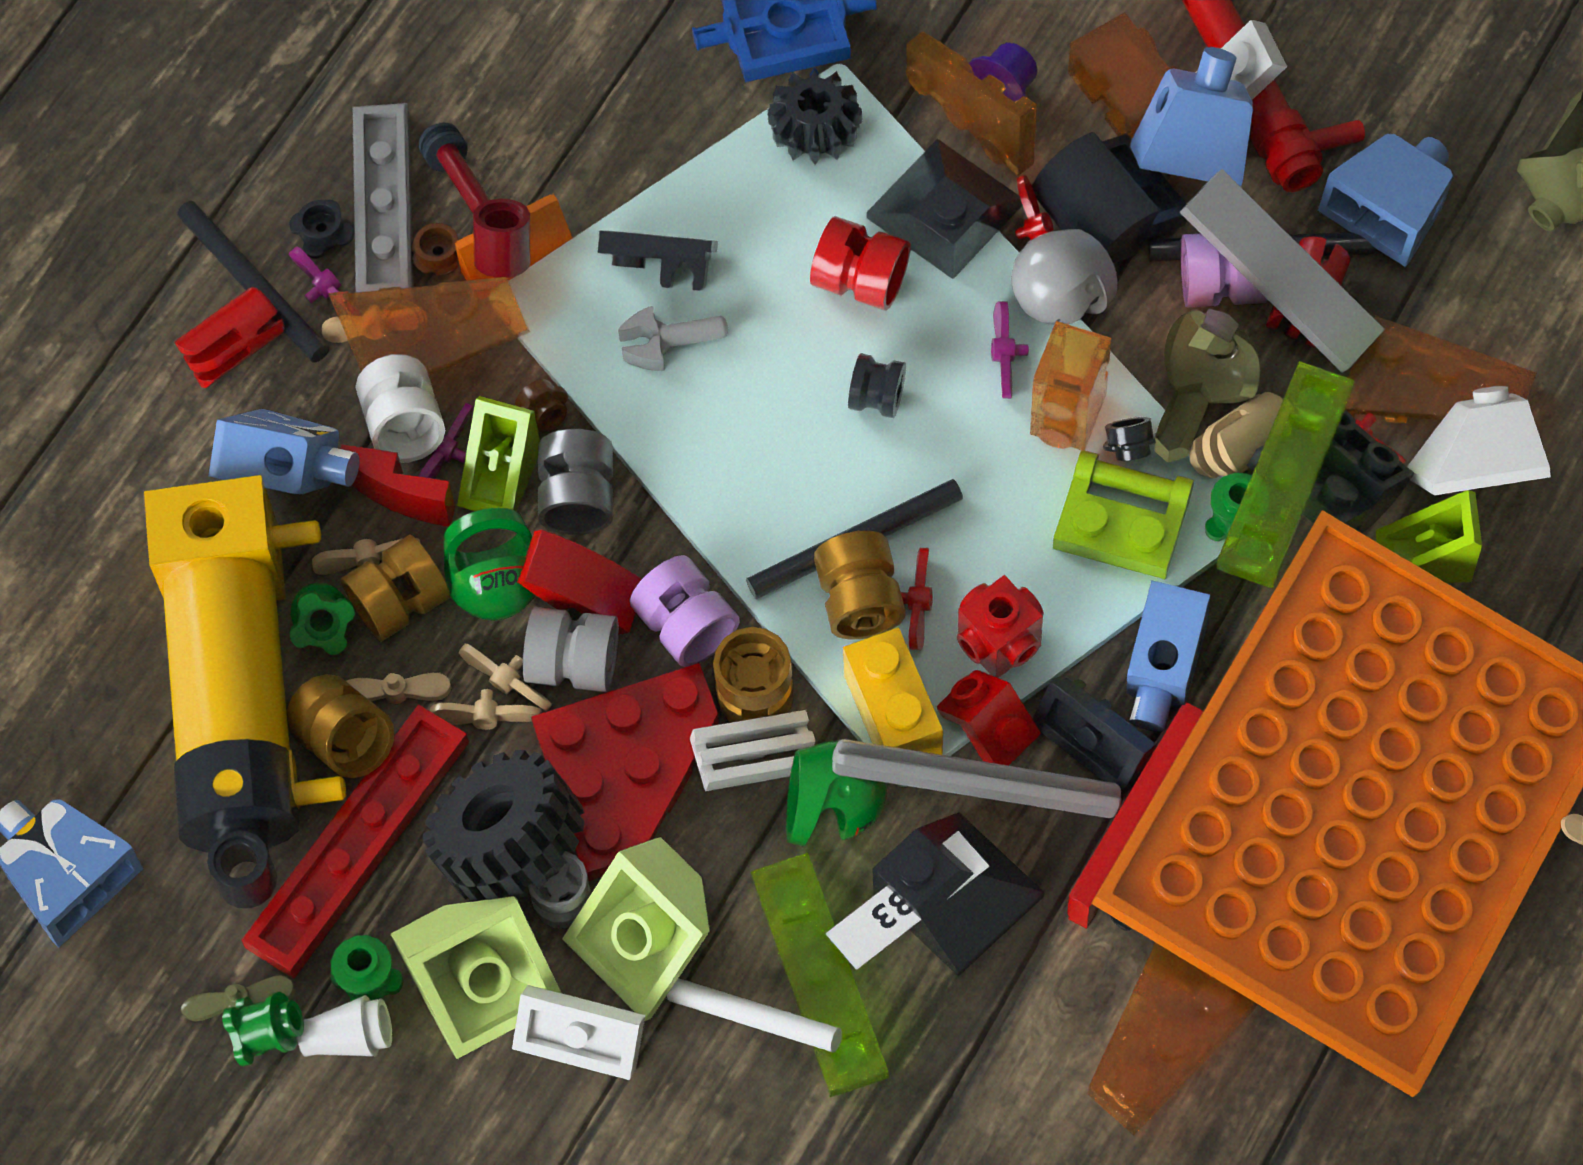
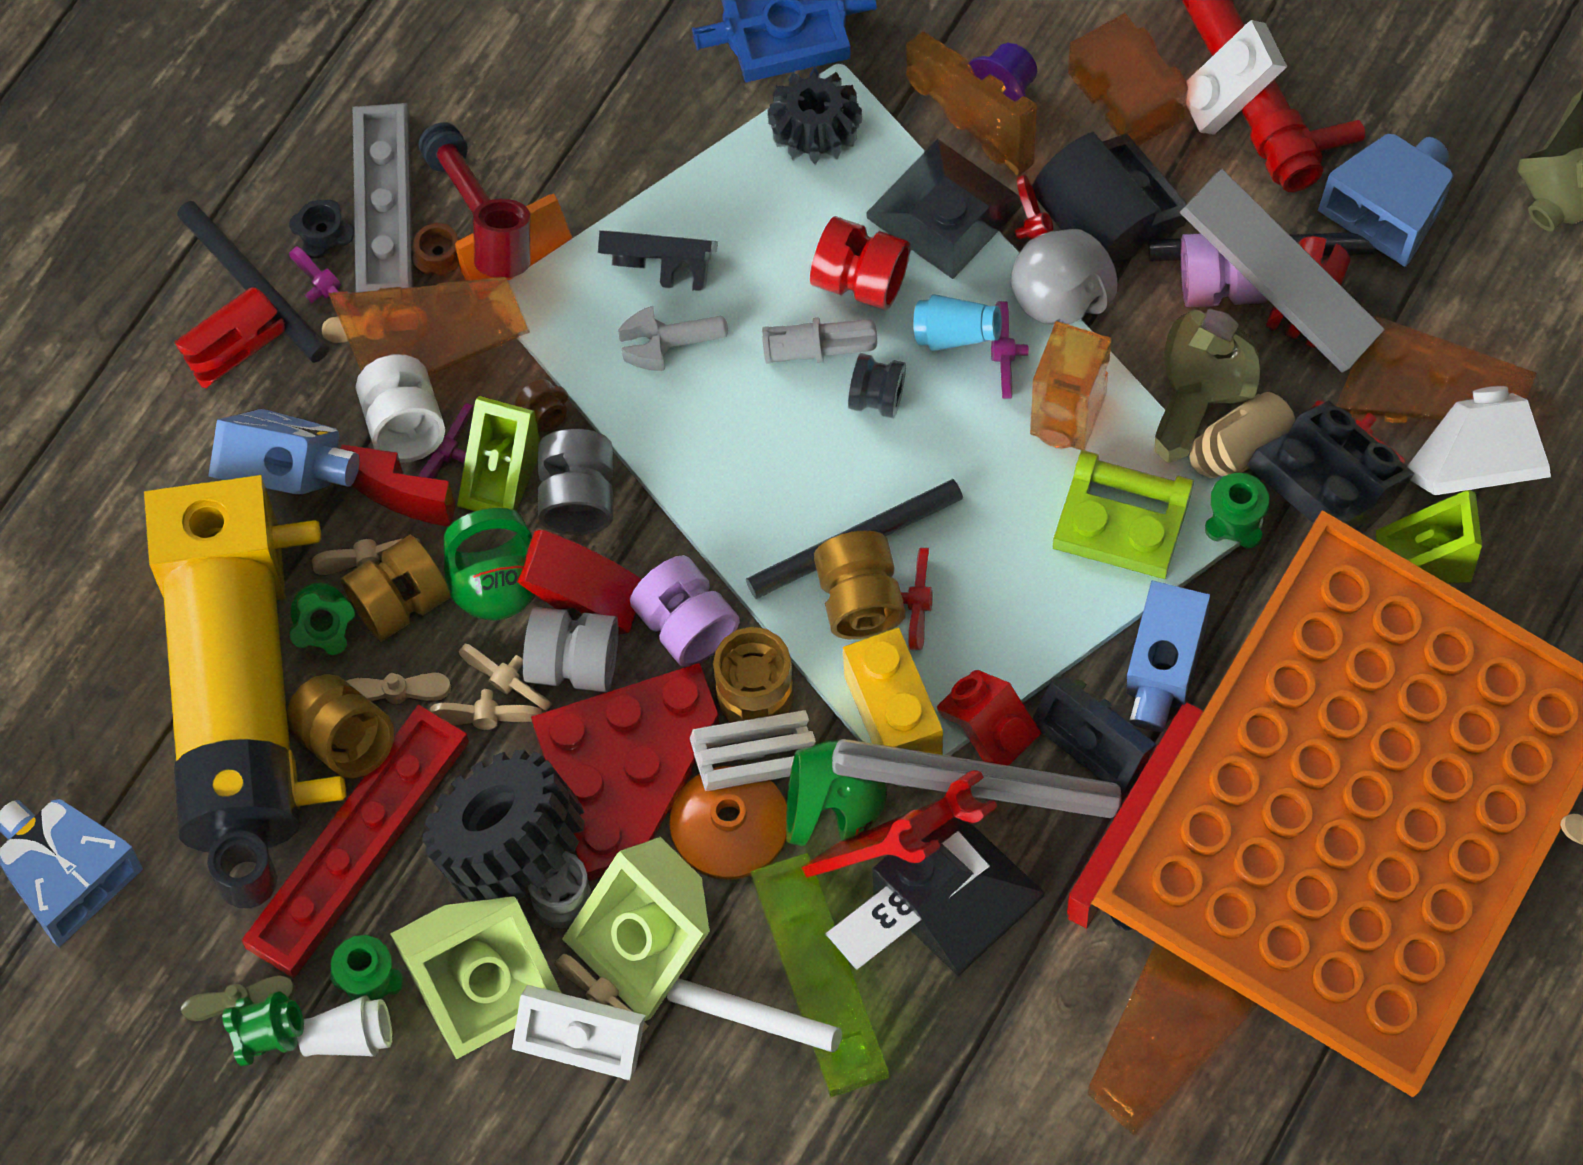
(598, 991): none -> tan piece
(734, 846): none -> orange dish
(818, 340): none -> light grey axle
(904, 834): none -> red flag
(954, 322): none -> medium azure cone
(1000, 626): red brick -> none
(1130, 438): black plate -> none
(1197, 122): medium blue torso -> none
(1285, 475): clear neon green plate -> none

